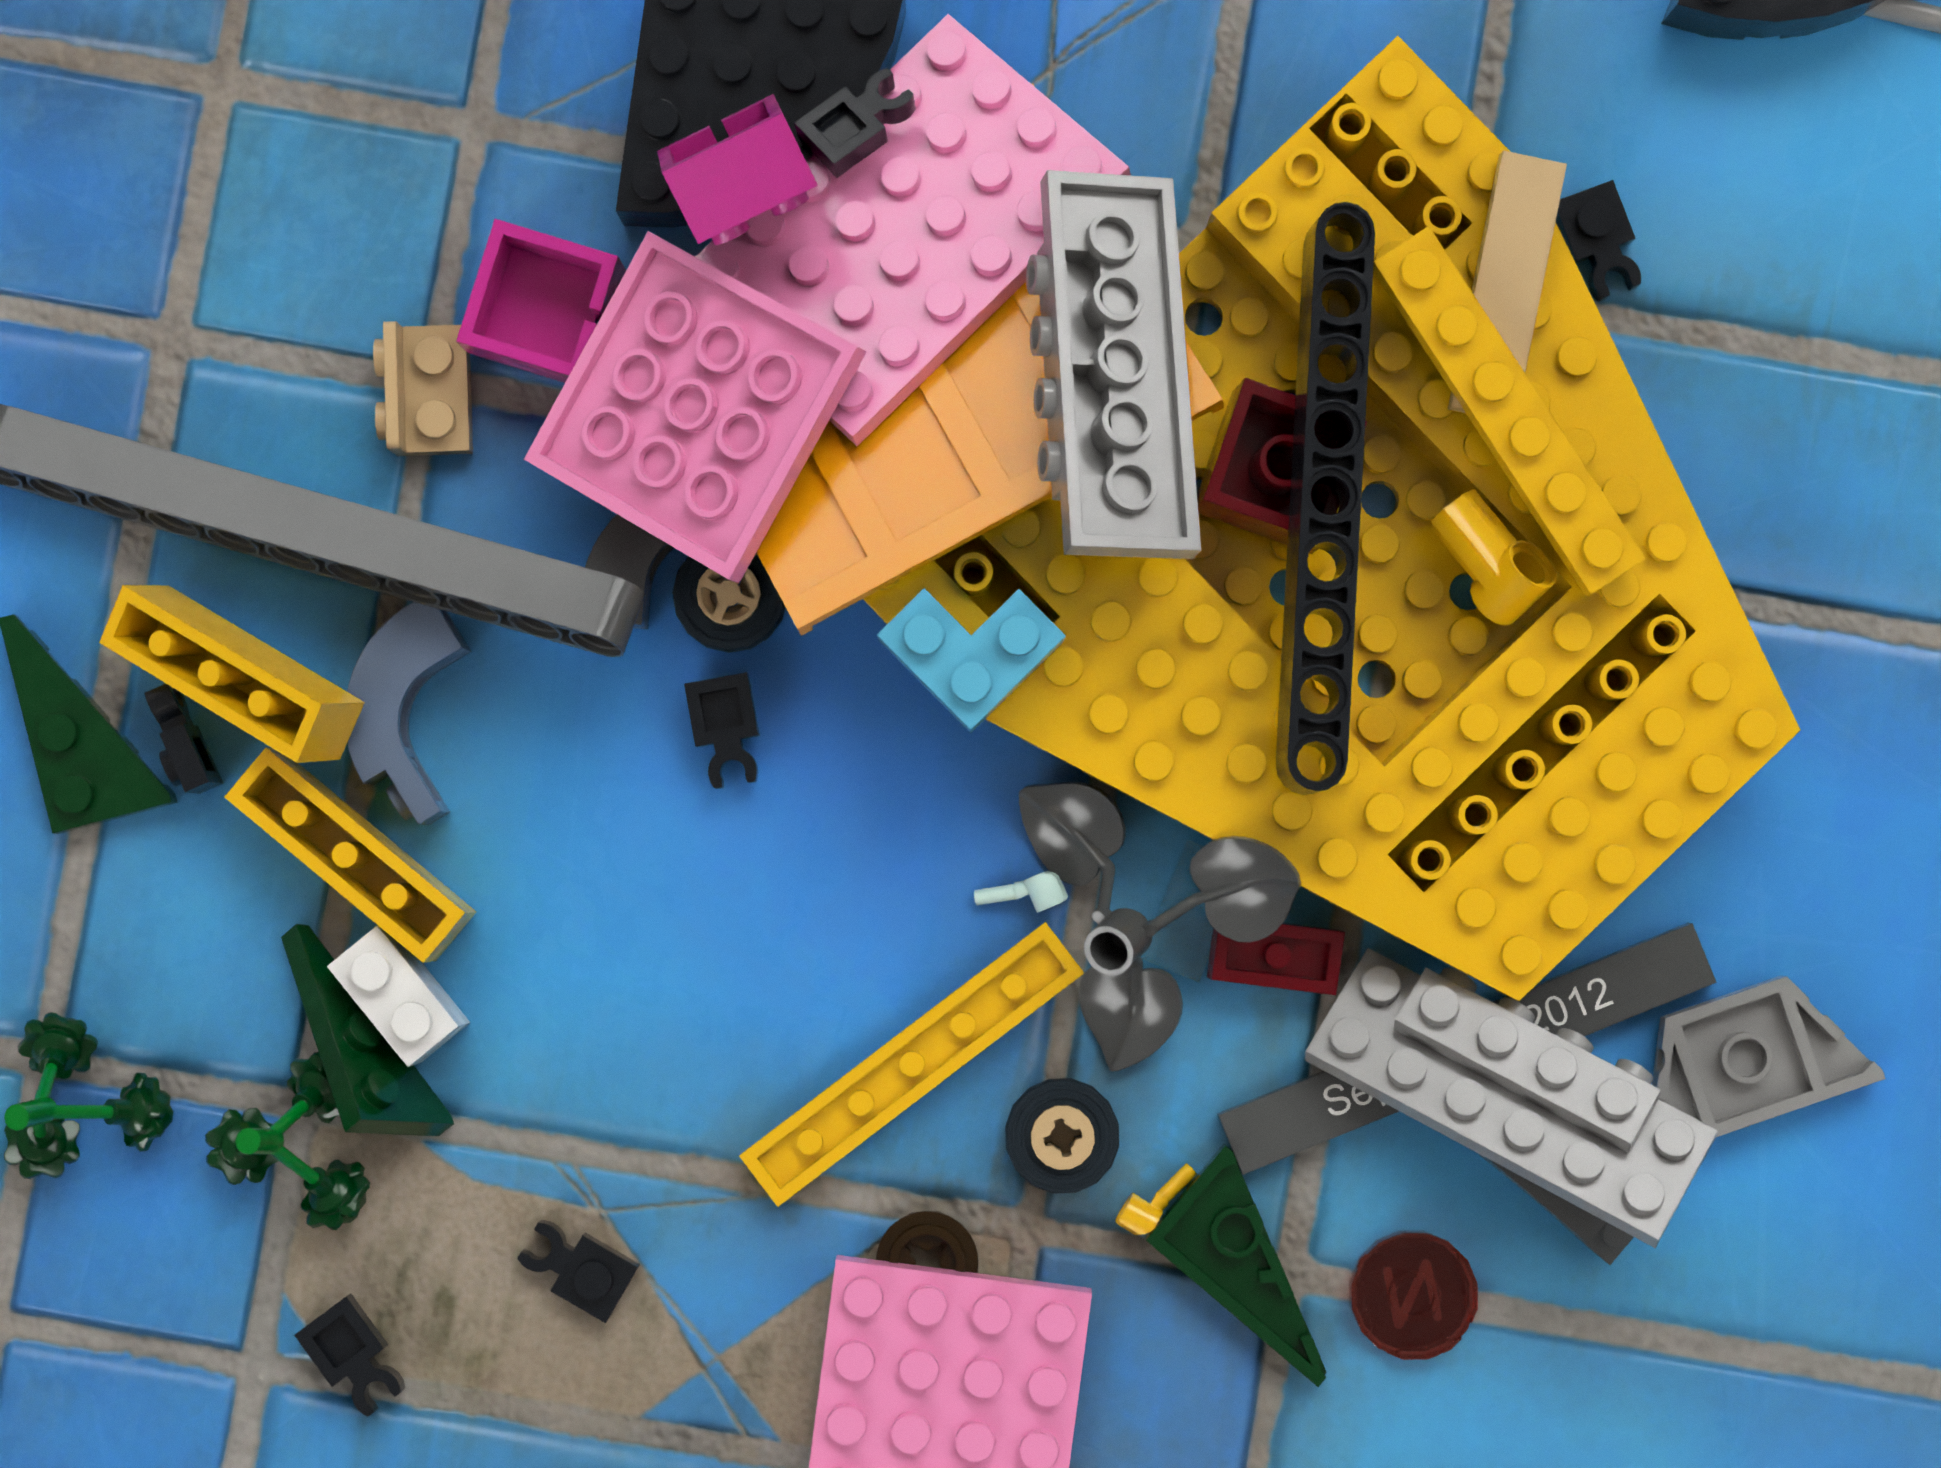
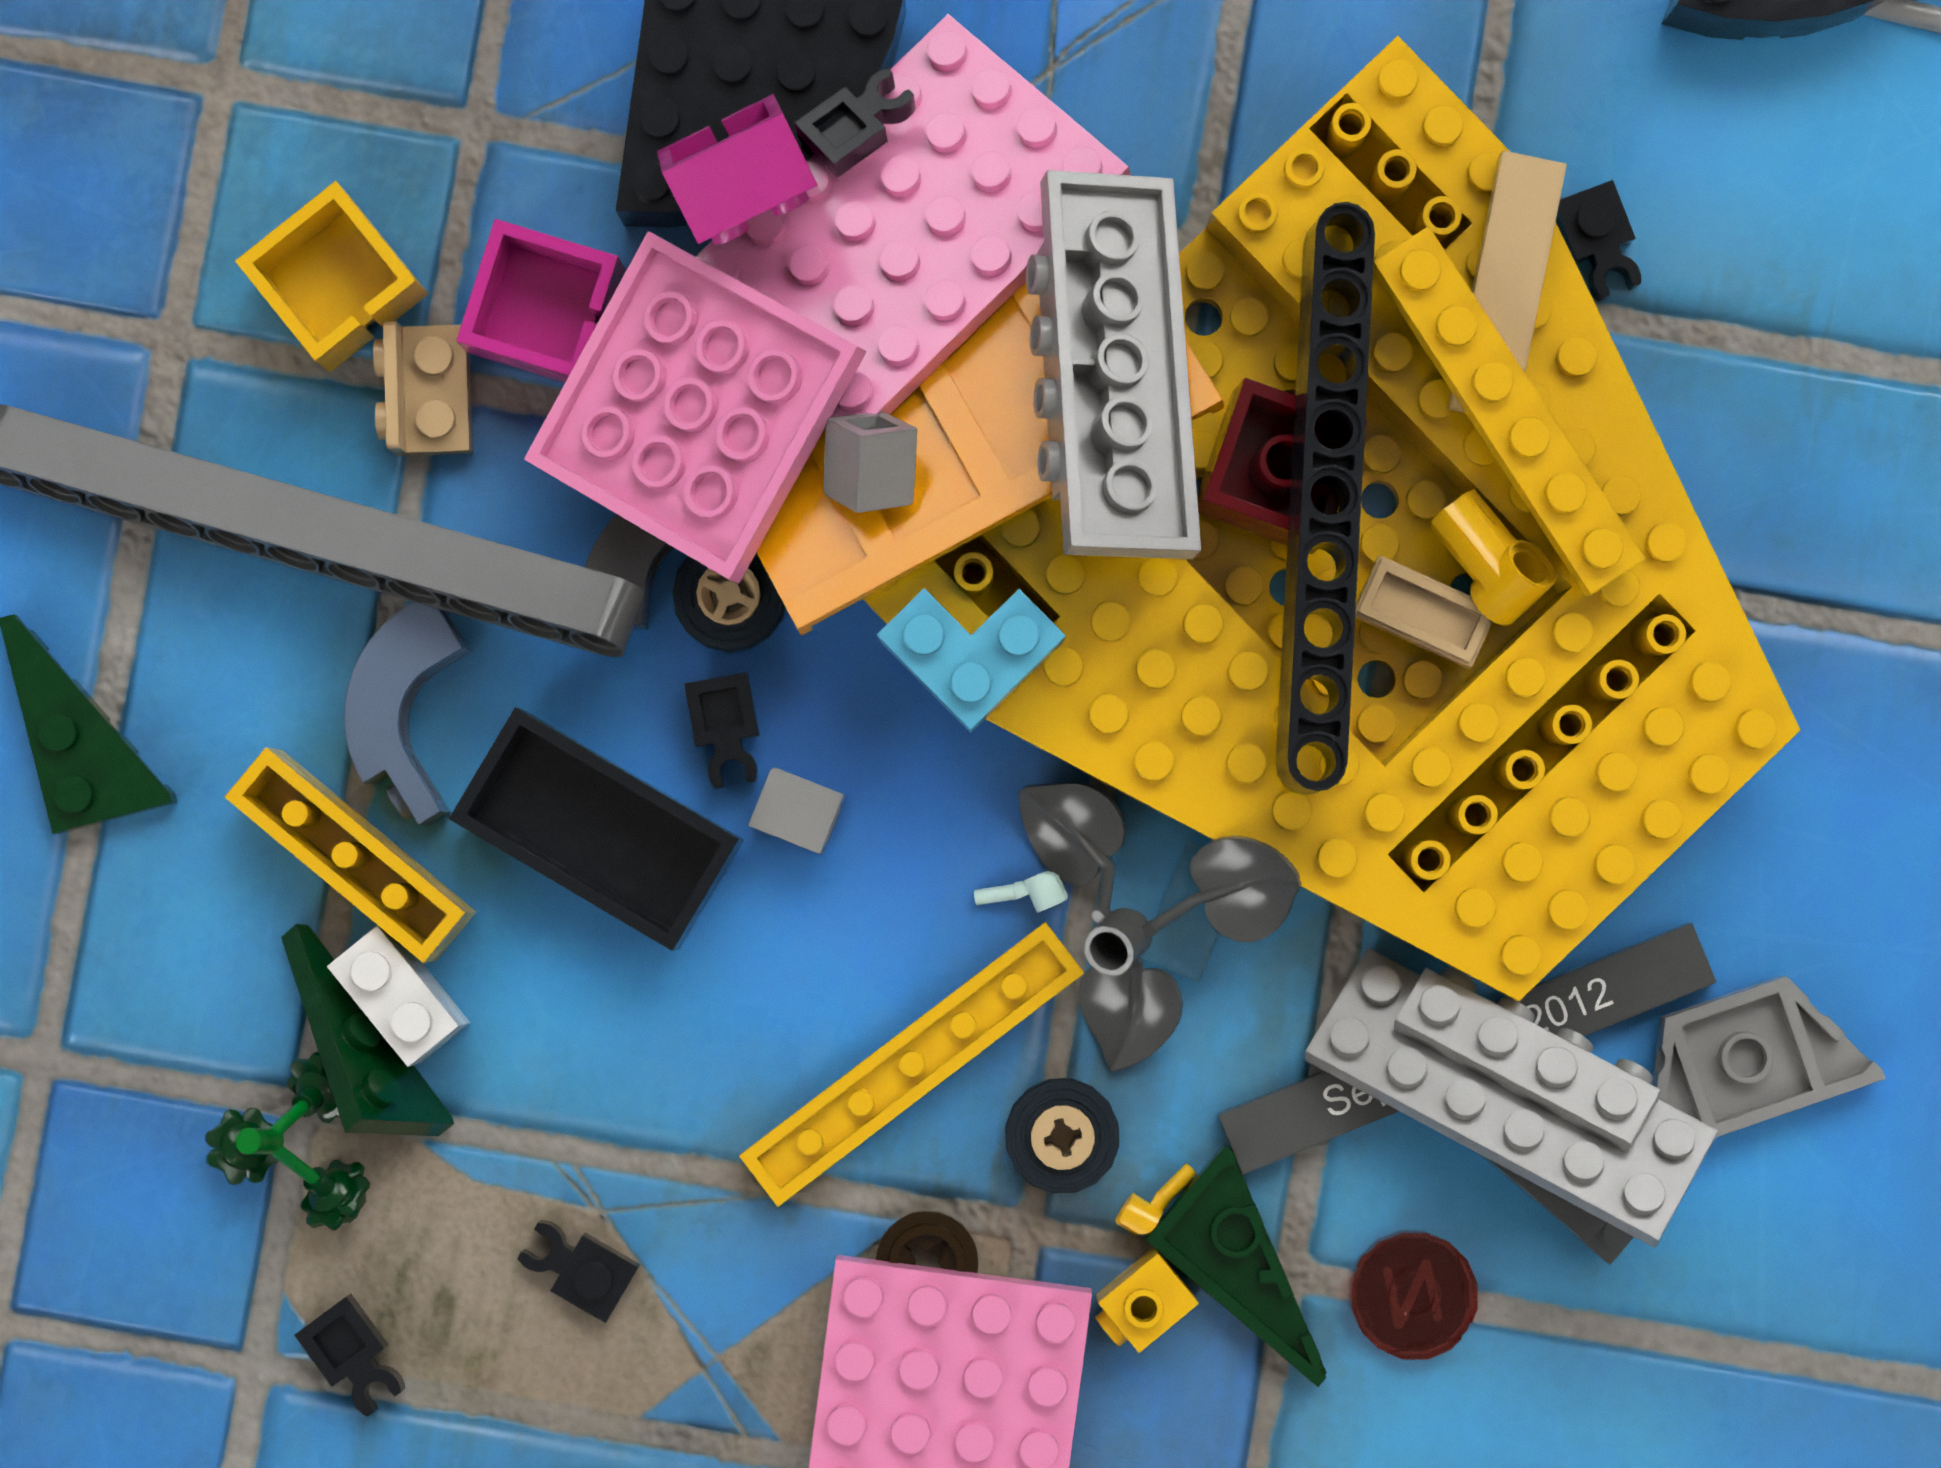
(37, 1128): dark green plant -> none
(186, 753): black plate -> none
(231, 673): yellow brick -> none
(331, 276): none -> yellow piece
(596, 829): none -> black piece
(797, 810): none -> light grey panel
(869, 461): none -> light grey panel
(1144, 1301): none -> yellow brick
(1288, 959): dark red plate -> none
(1422, 612): none -> tan tile

